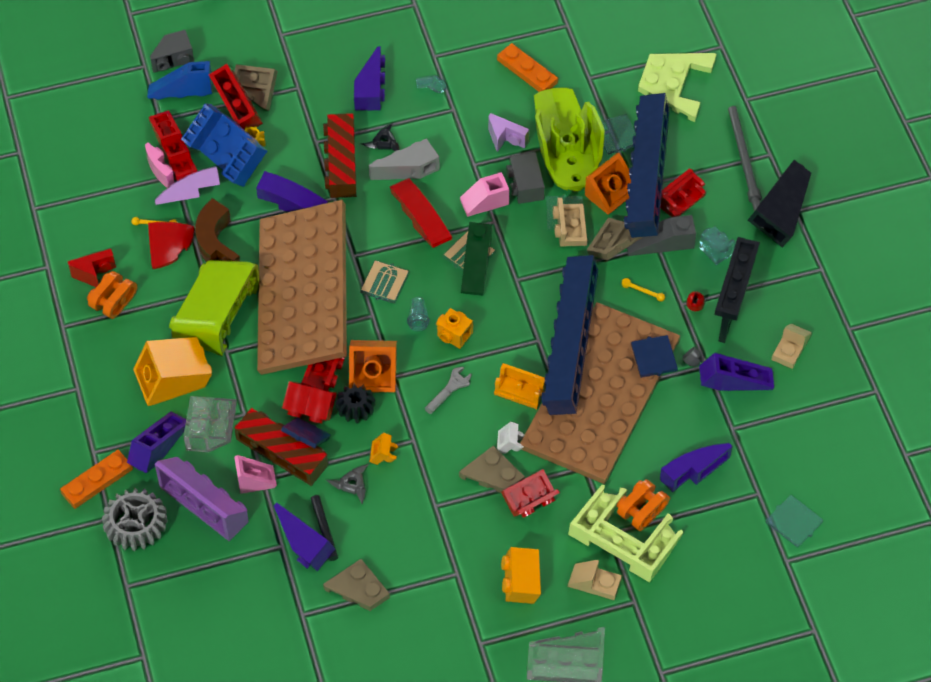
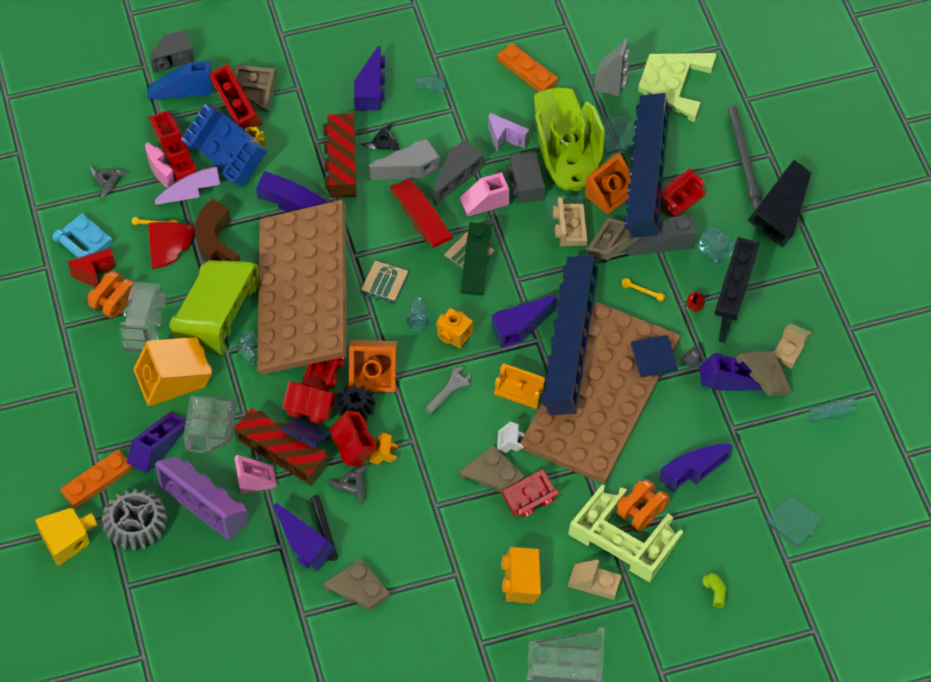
(65, 533): none -> yellow torso
(85, 233): none -> medium azure plate
(107, 185): none -> dark grey piece
(142, 316): none -> clear wedge
(245, 346): none -> clear light blue arm
(353, 438): none -> red brick
(459, 166): none -> dark grey slope
(518, 323): none -> dark purple slope
(612, 70): none -> light grey slope
(719, 588): none -> lime arm
(766, 372): none -> dark tan wing
(833, 410): none -> clear light blue pin

